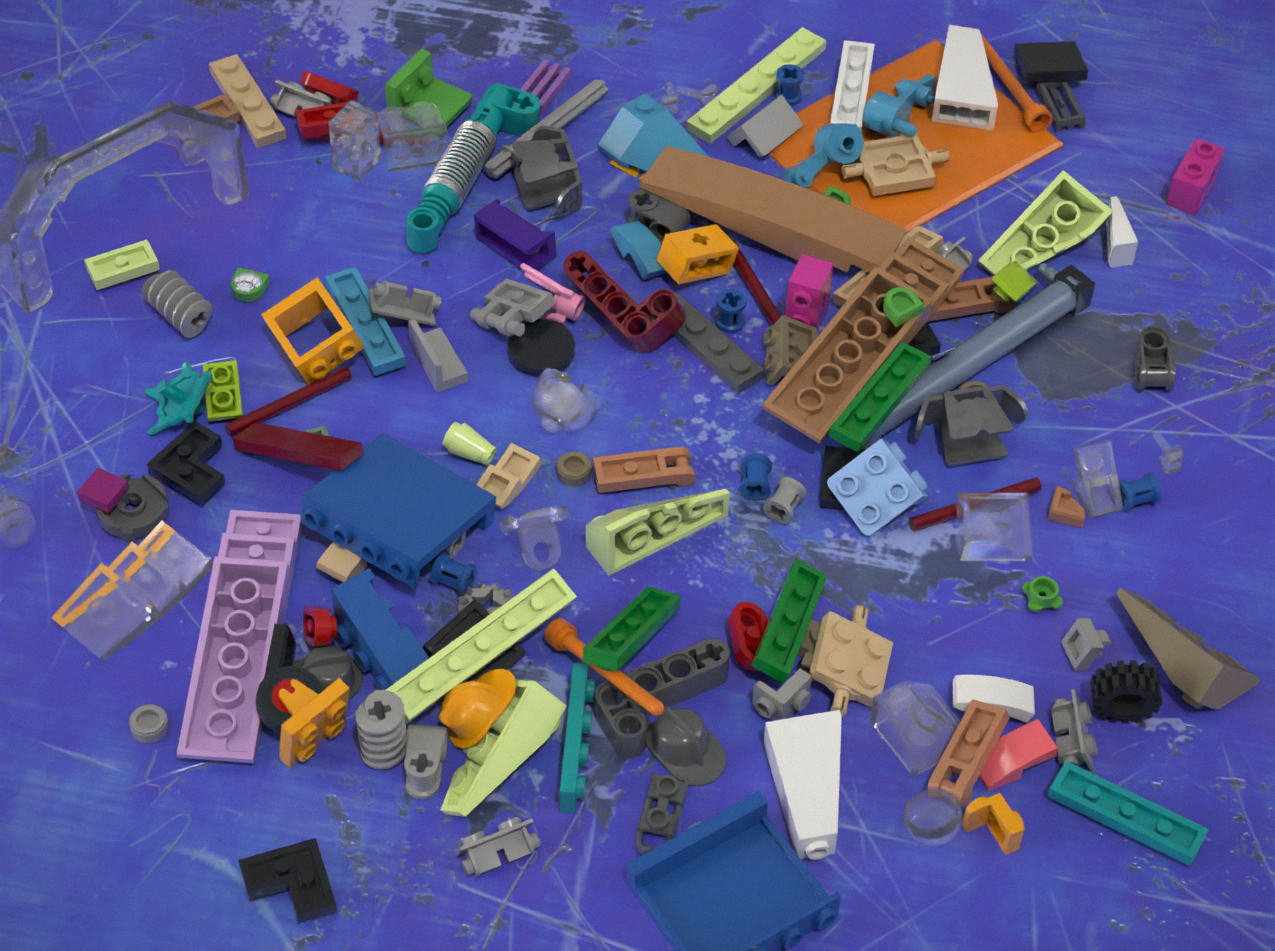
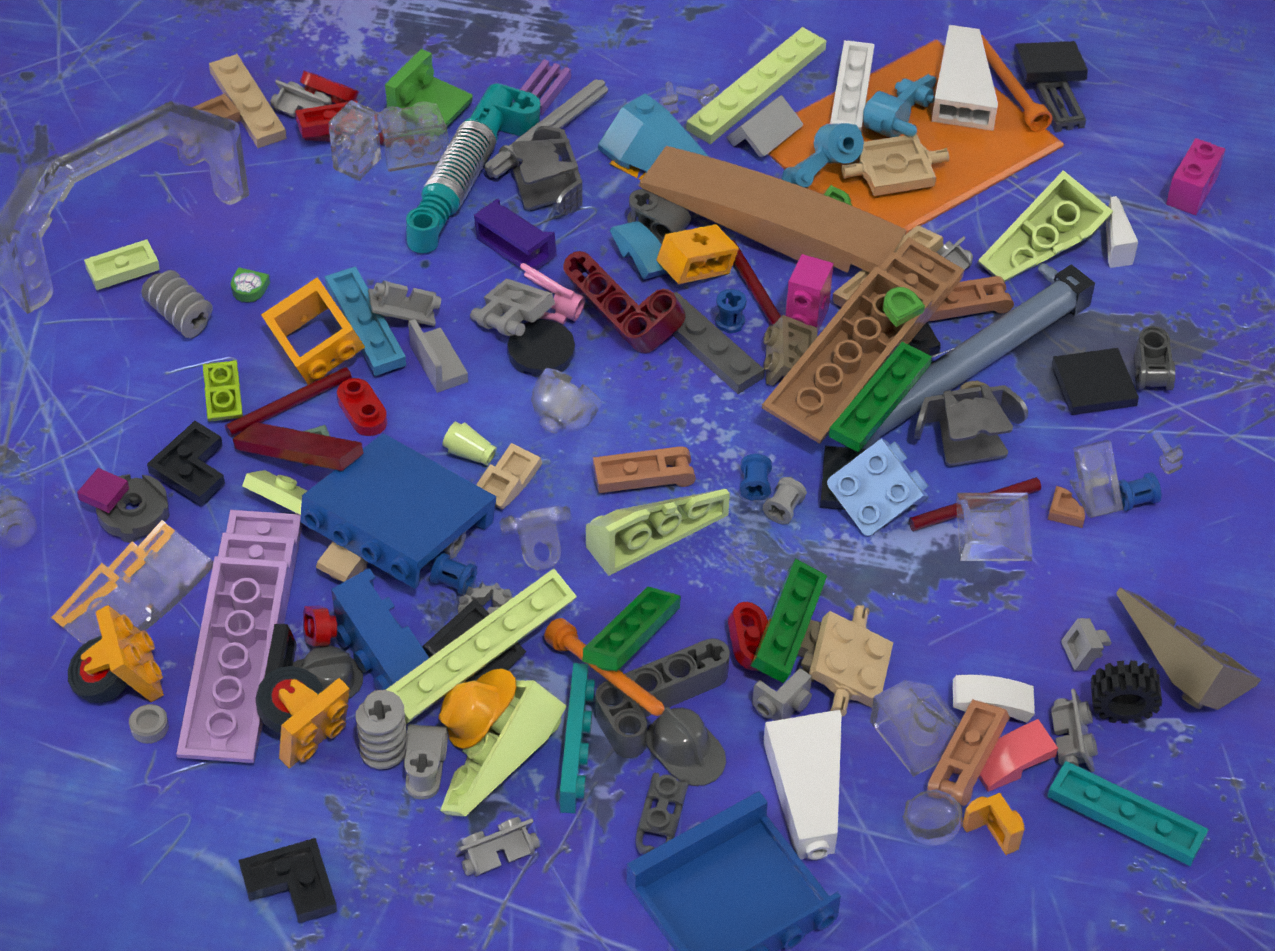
(114, 660): none -> light orange plate
(179, 398): teal piece -> none
(277, 488): none -> yellowish green plate
(357, 401): none -> red plate
(574, 469): dark tan tile -> none
(789, 81): blue bush -> none
(1013, 282): lime slope -> none
(1042, 586): bright green plate -> none
(1095, 381): none -> black tile

